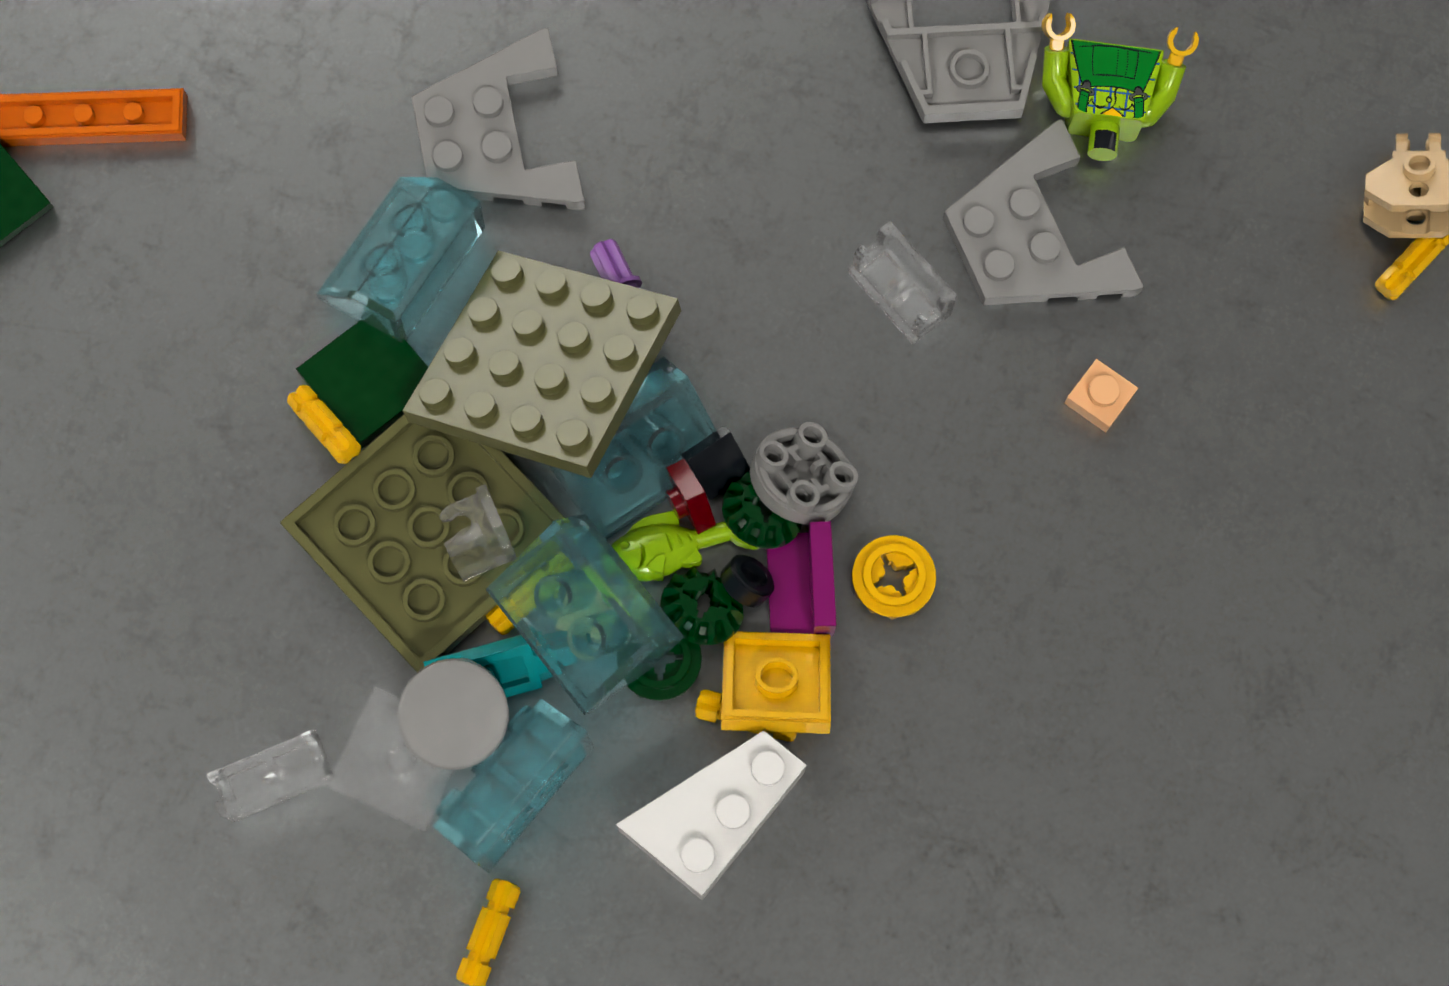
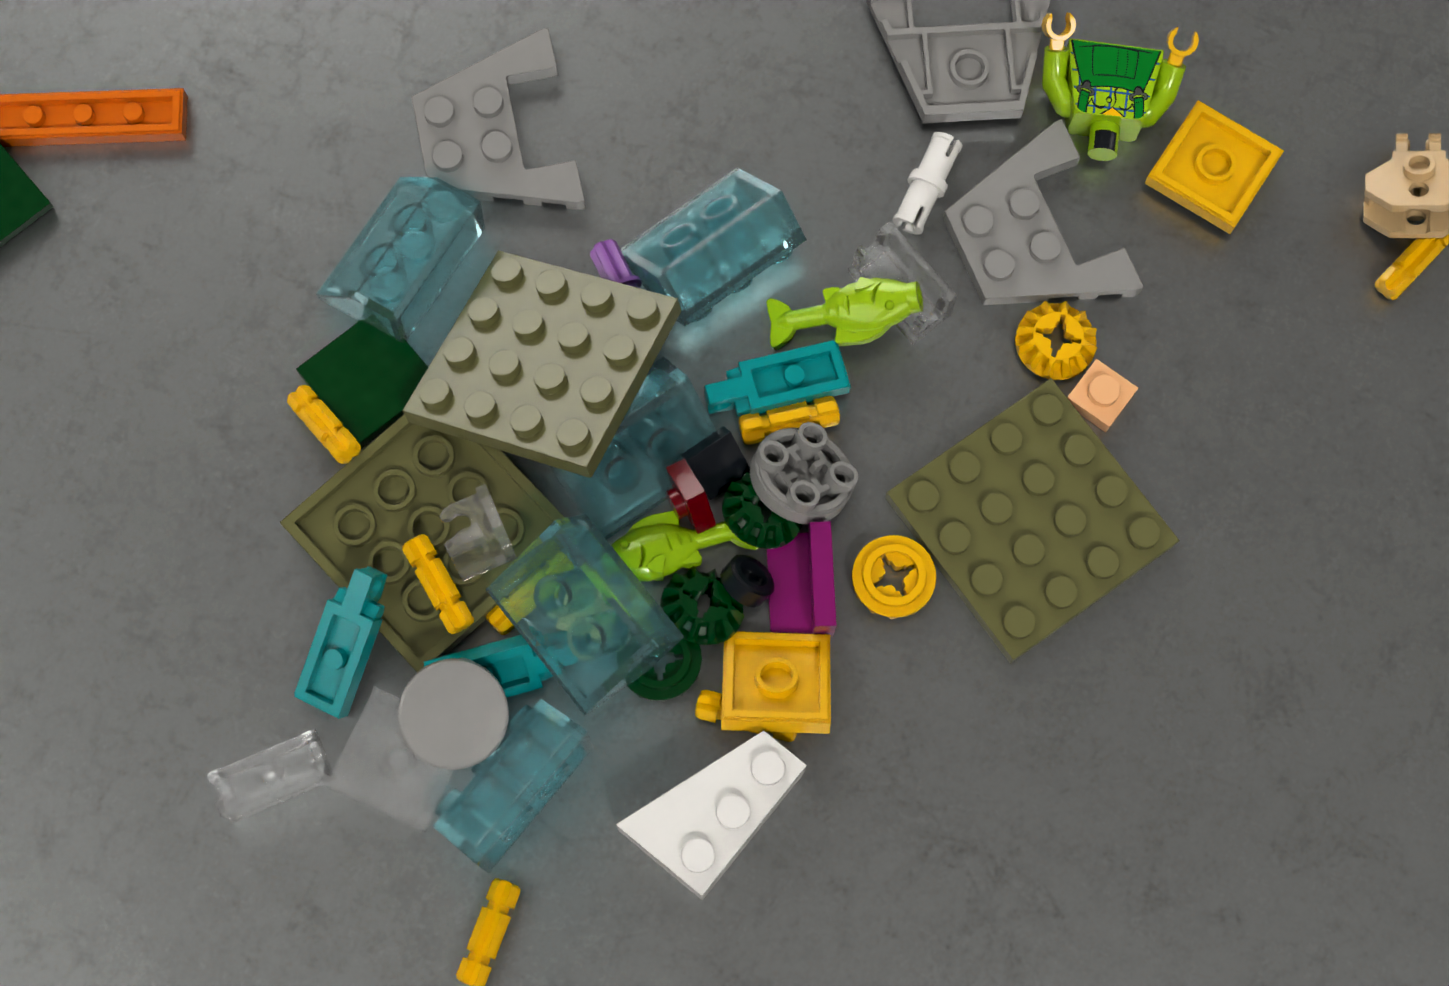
(343, 644): none -> teal hinge
(438, 584): none -> yellow axle
(715, 243): none -> clear light blue slope
(780, 380): none -> teal hinge
(822, 412): none -> yellow axle
(857, 311): none -> lime animal
(927, 183): none -> white pin
(1031, 520): none -> olive plate
(1035, 349): none -> yellow gear
(1213, 167): none -> yellow plate

